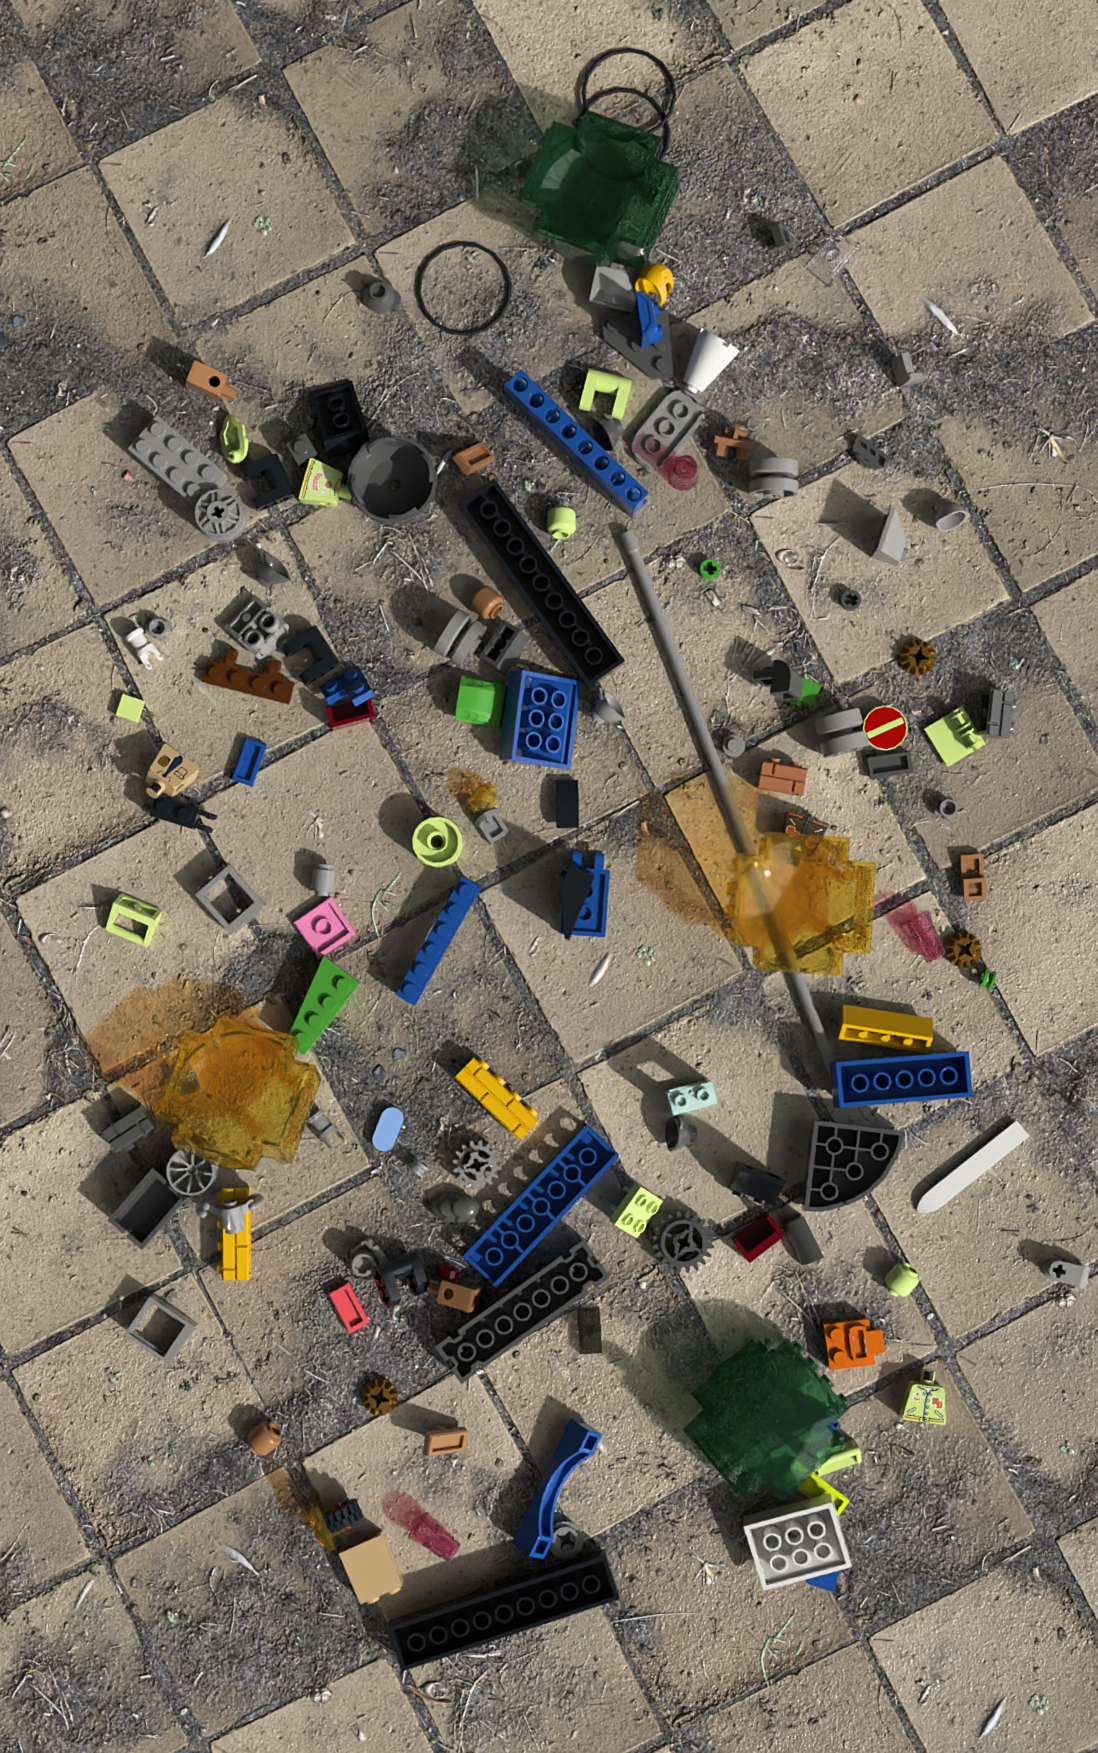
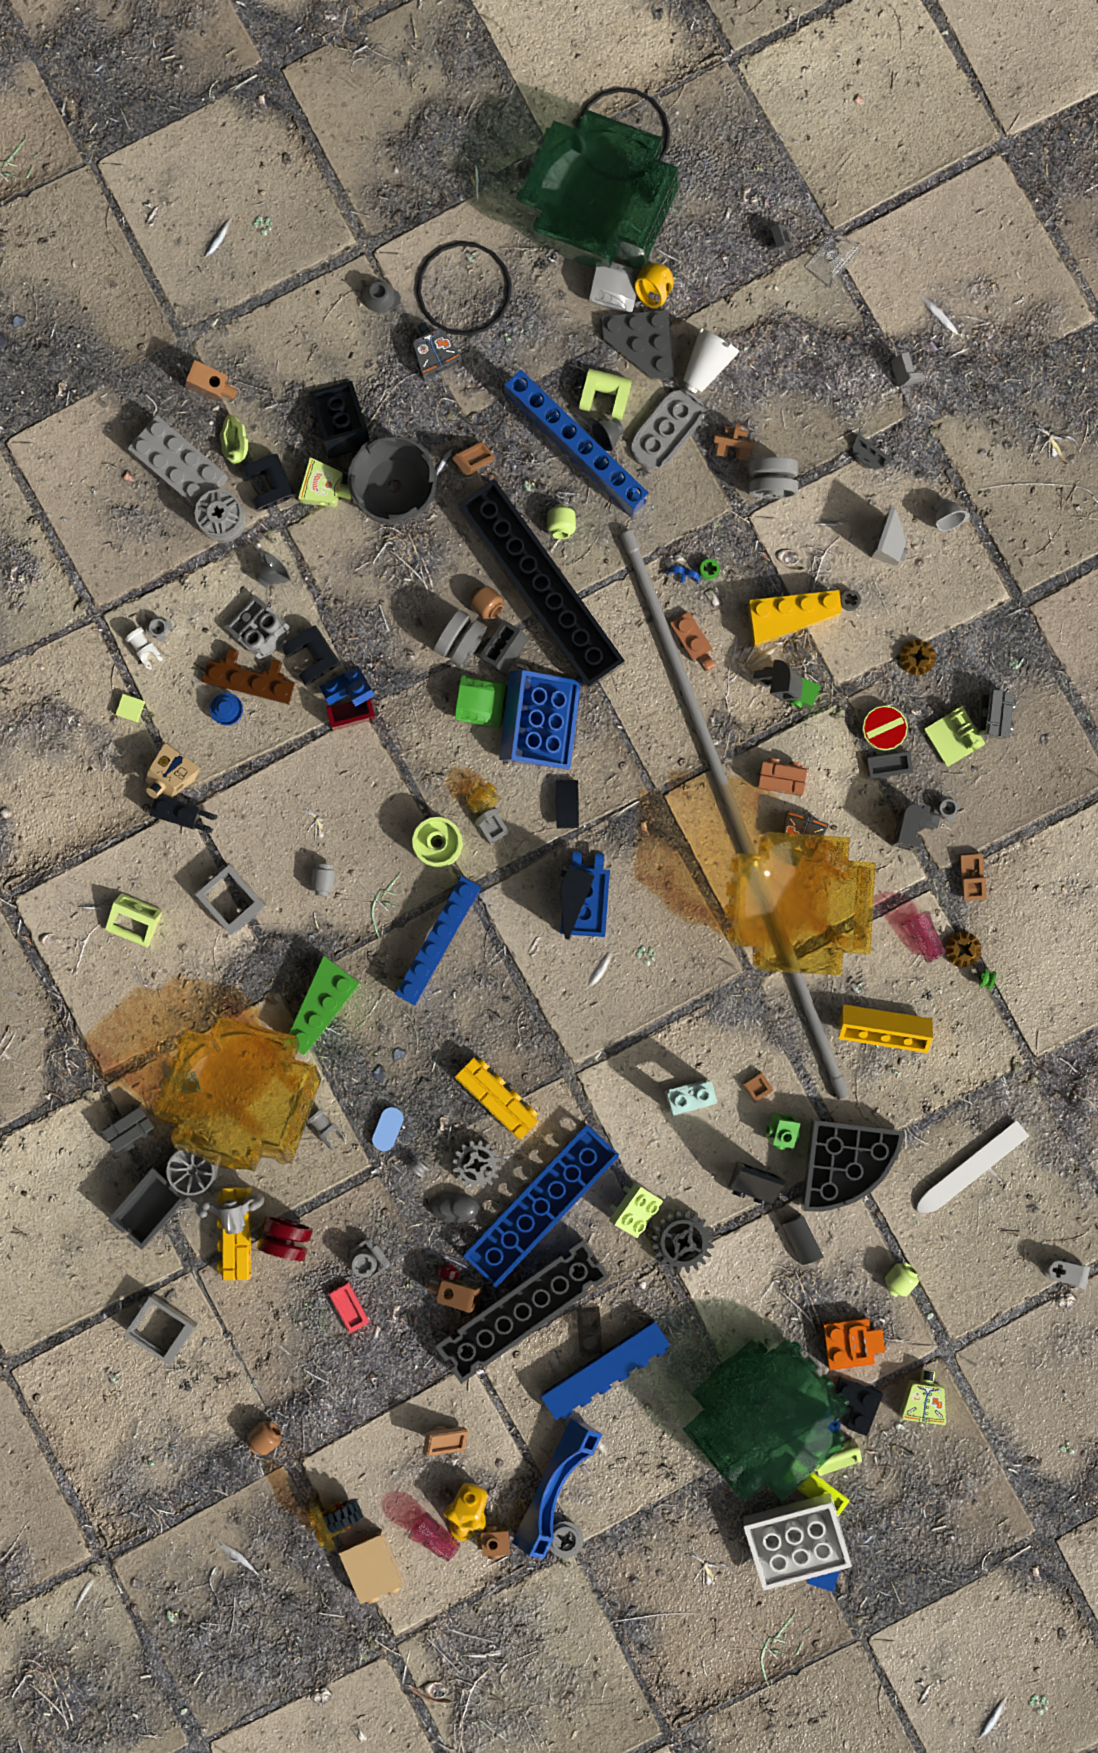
(226, 709): none -> blue plate
(249, 762): blue tile -> none
(284, 1238): none -> dark red wheel
(302, 450): dark grey brick -> none
(324, 927): bright pink tile -> none
(389, 1392): pearl gold gear -> none
(403, 1266): black connector -> none
(434, 351): none -> dark grey torso
(467, 1511): none -> yellow head
(494, 1549): none -> medium nougat brick
(503, 1610): black brick -> none
(605, 1369): none -> blue brick
(607, 708): light grey piece -> none
(640, 52): black piece -> none
(646, 314): blue slope -> none
(679, 1133): dark grey piece -> none
(683, 480): clear pink plant -> none
(684, 572): none -> blue piece
(693, 640): none -> nougat plate
(733, 746): light grey plate -> none
(757, 1087): none -> medium nougat tile
(758, 1237): dark red panel -> none
(783, 1130): none -> bright green brick
(789, 614): none -> yellow wedge
(839, 726): light grey wheel -> none
(864, 1403): none -> black plate
(900, 1079): blue brick -> none
(913, 820): none -> dark grey hips

